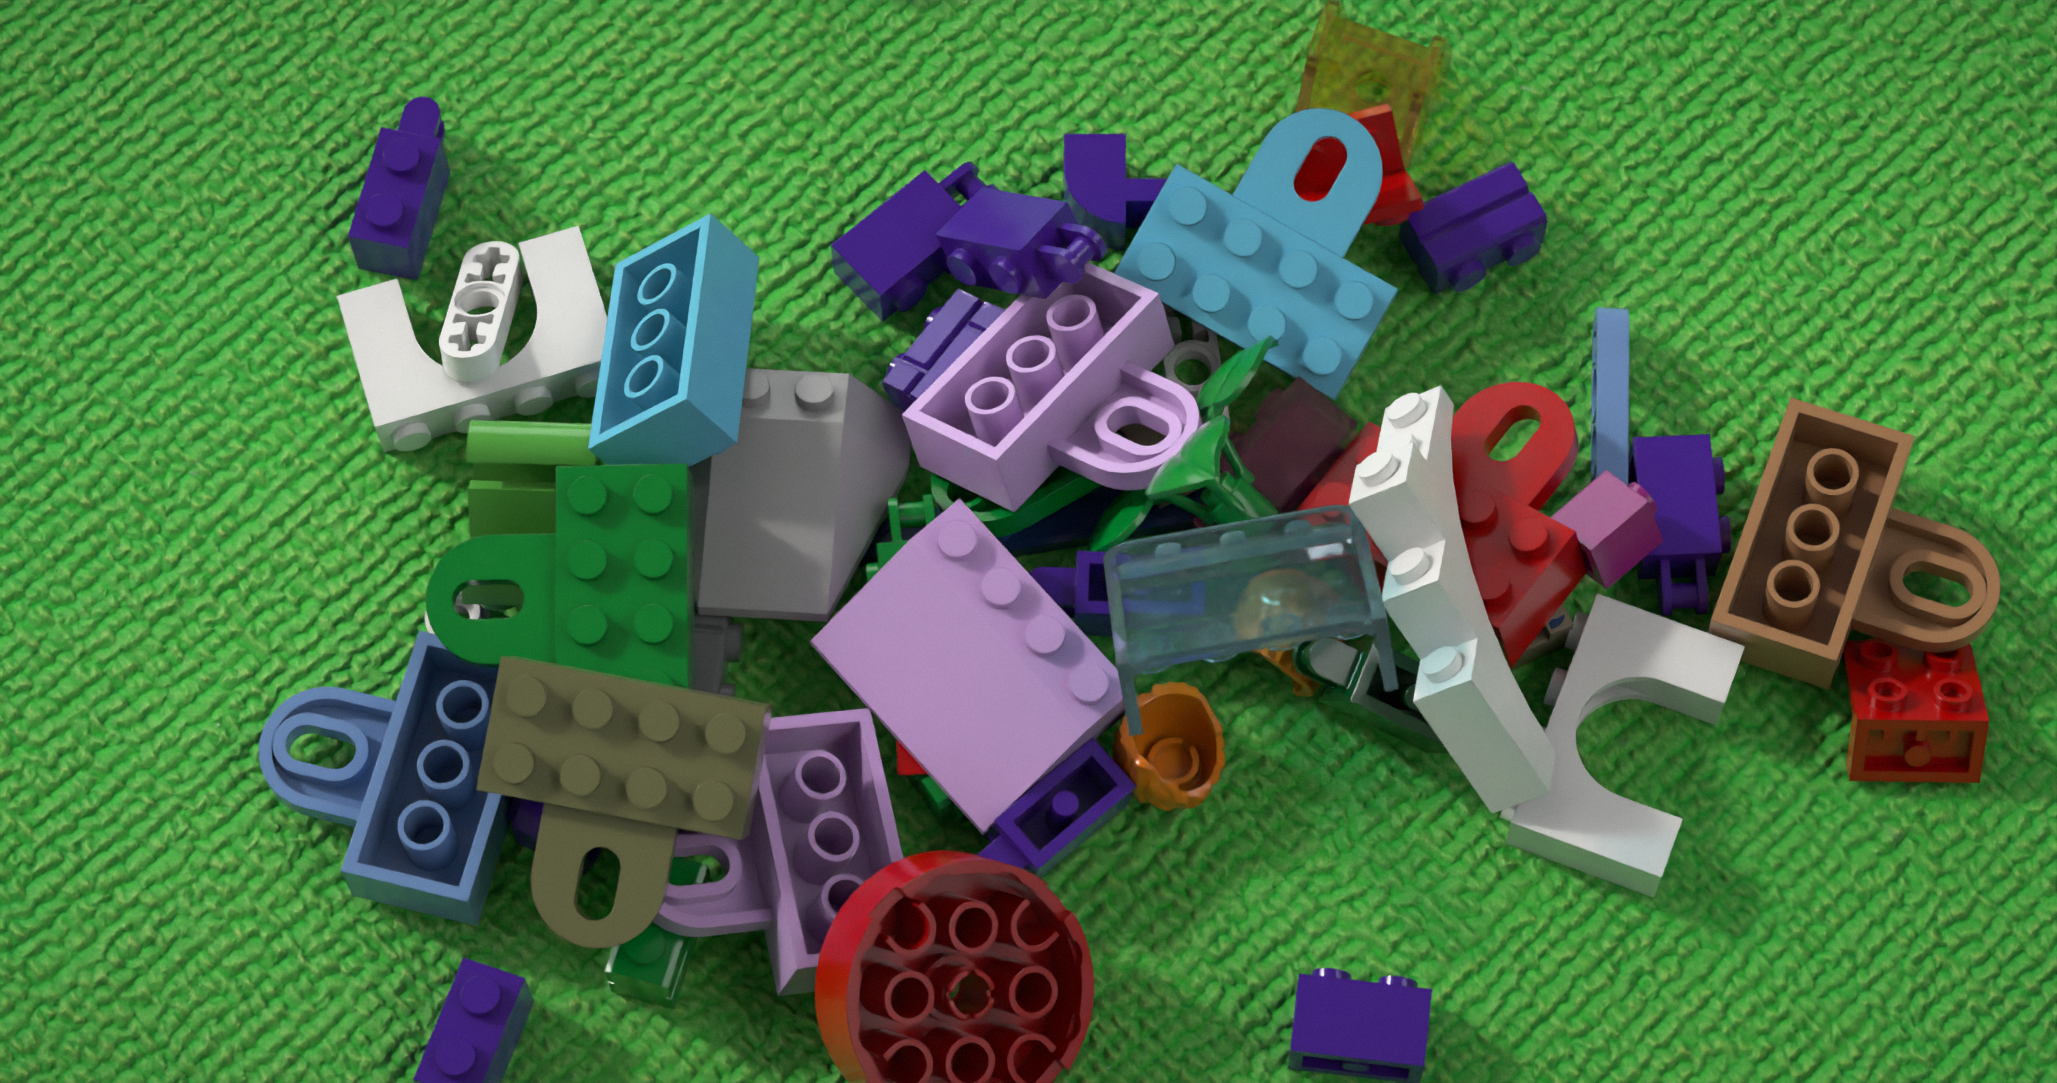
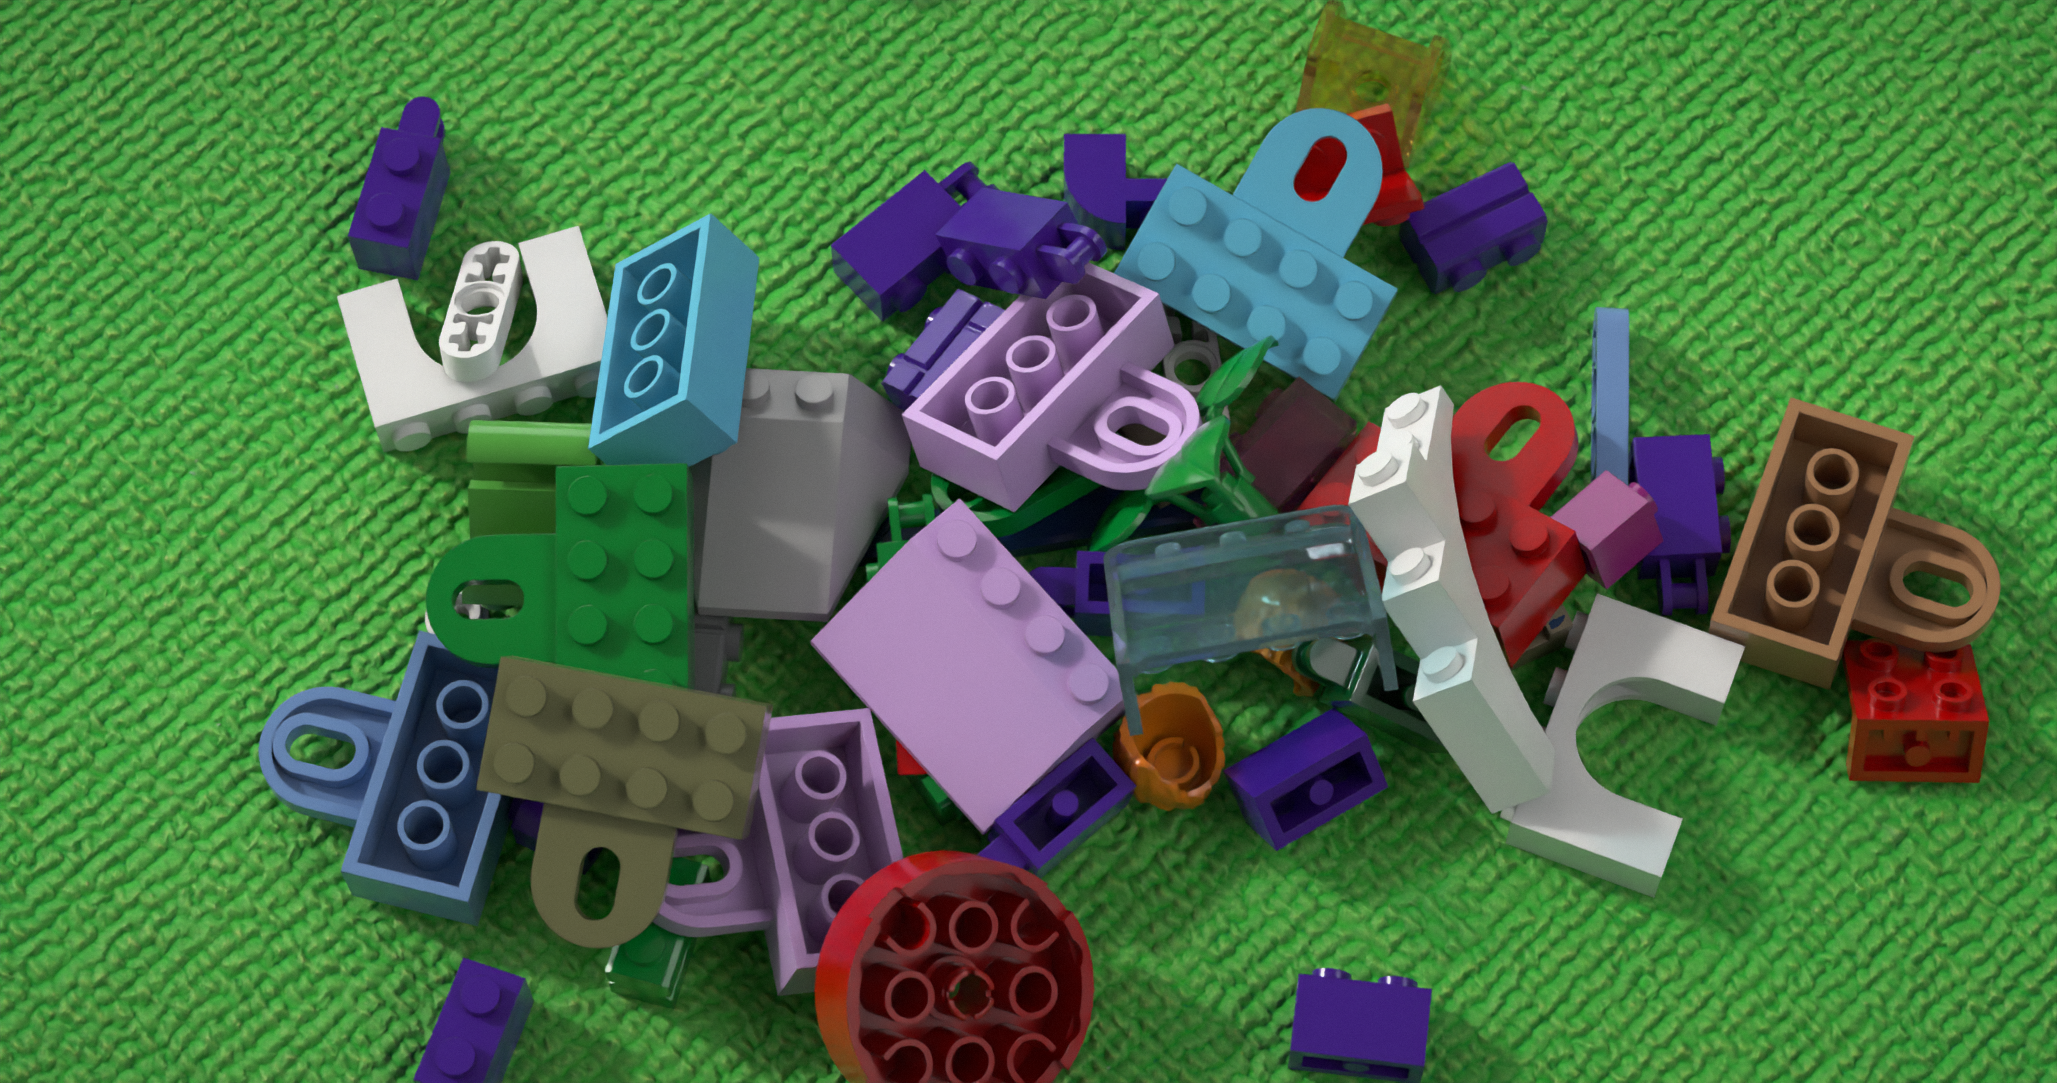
(1305, 778): none -> dark purple brick

